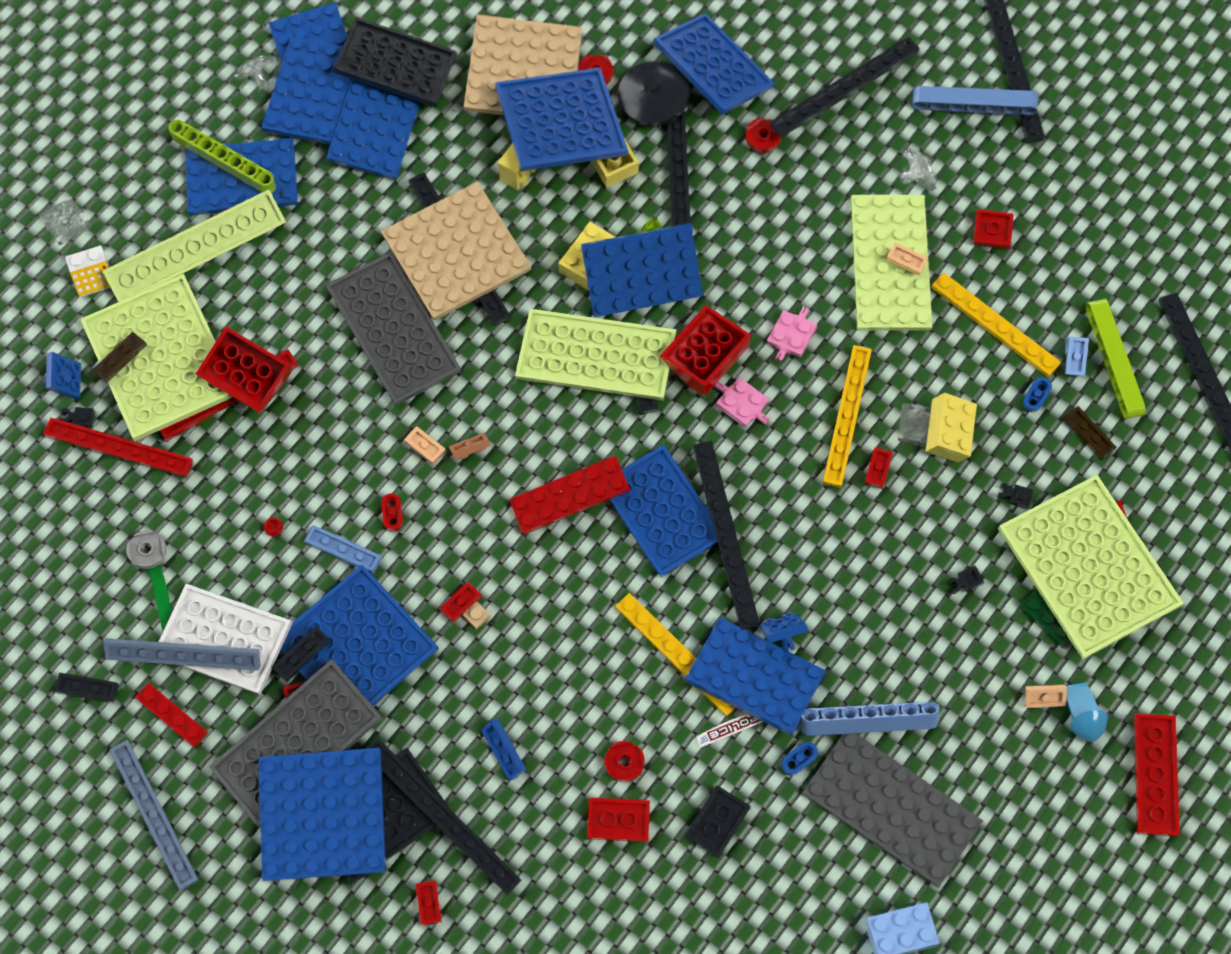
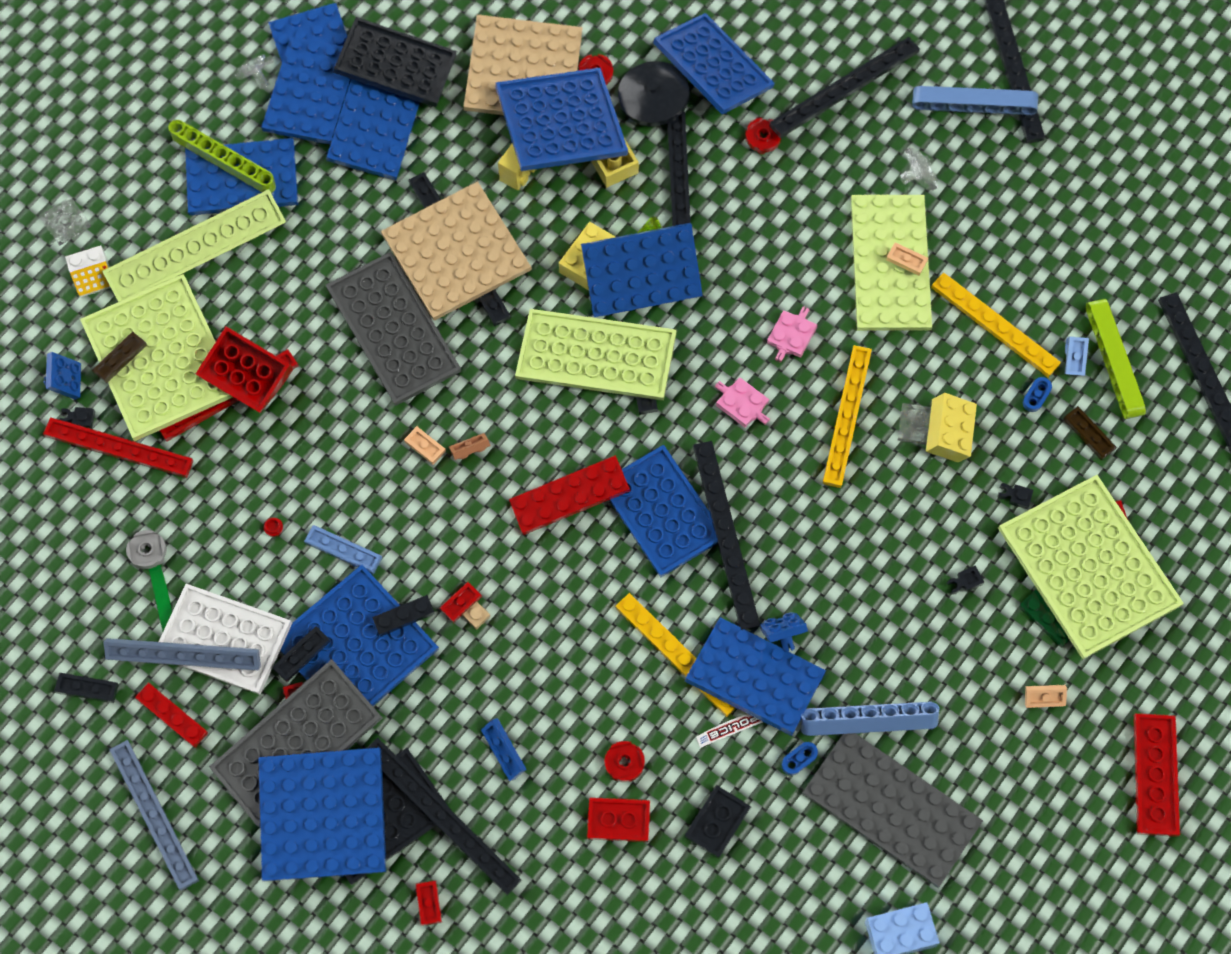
(392, 513): red plate -> none
(403, 615): none -> black plate
(706, 350): red slope -> none
(878, 468): red plate -> none
(993, 229): red plate -> none
(1088, 720): dark azure piece -> none

